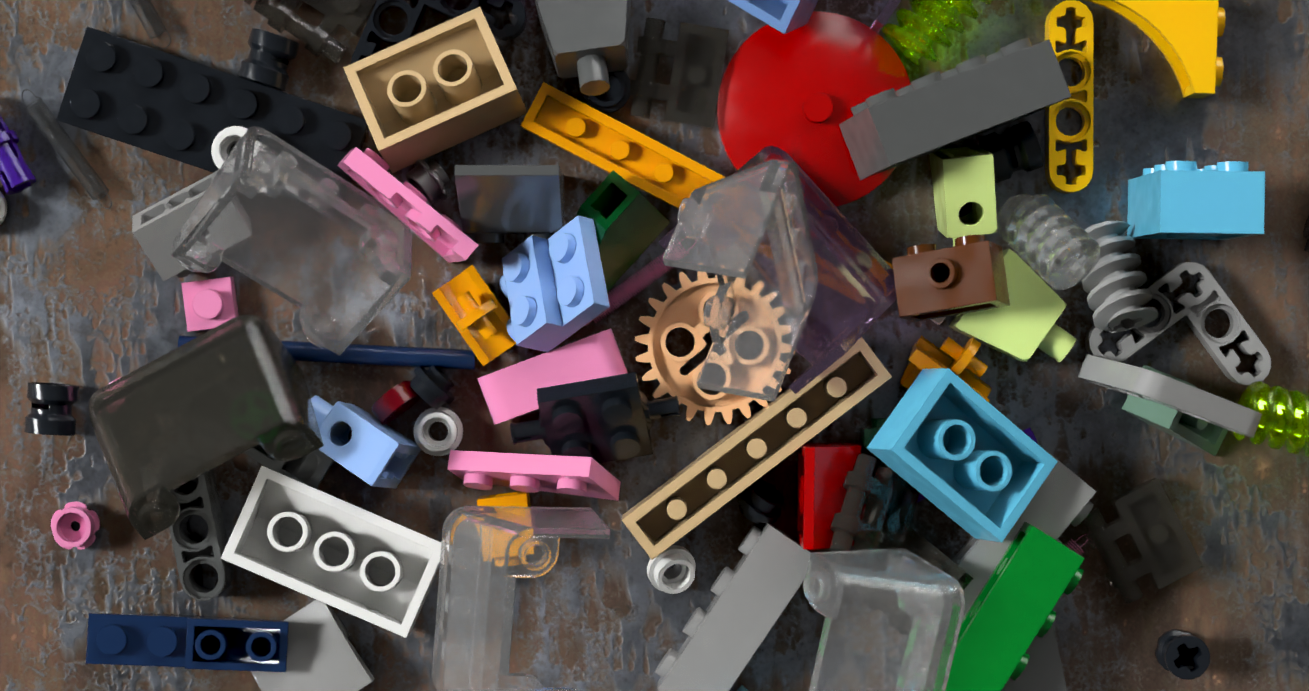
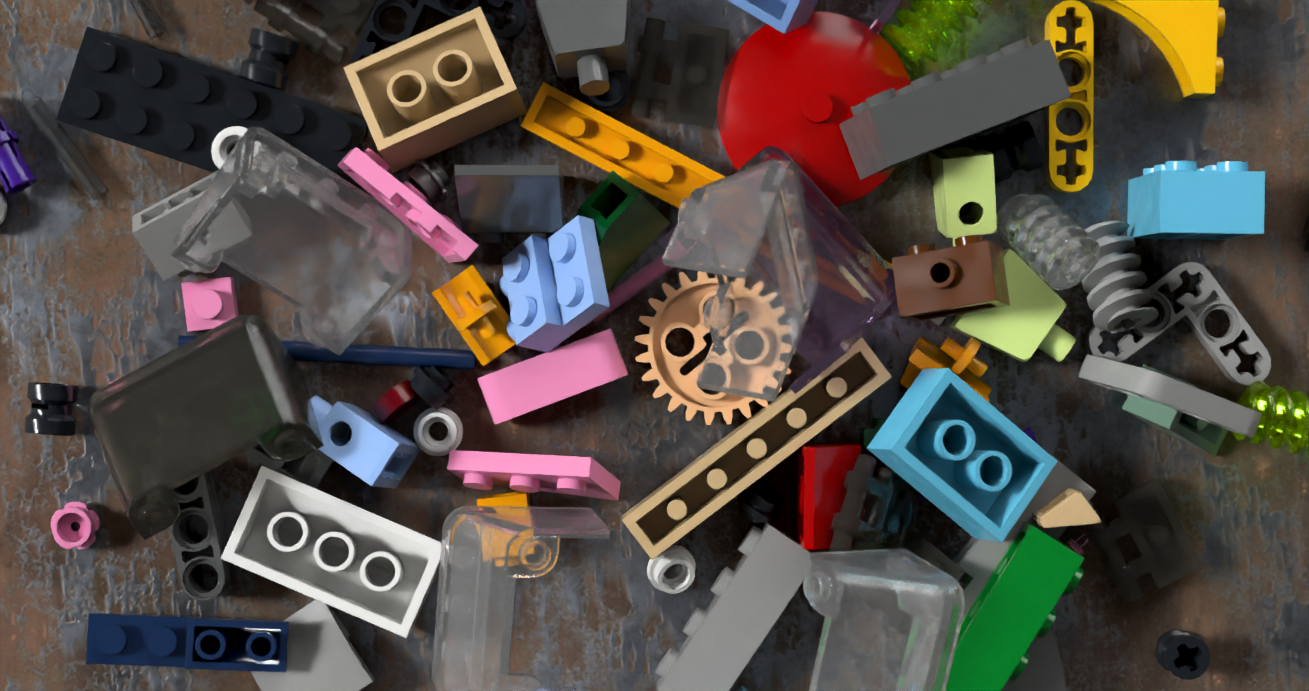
(596, 419): black plate -> none
(1066, 509): none -> tan slope

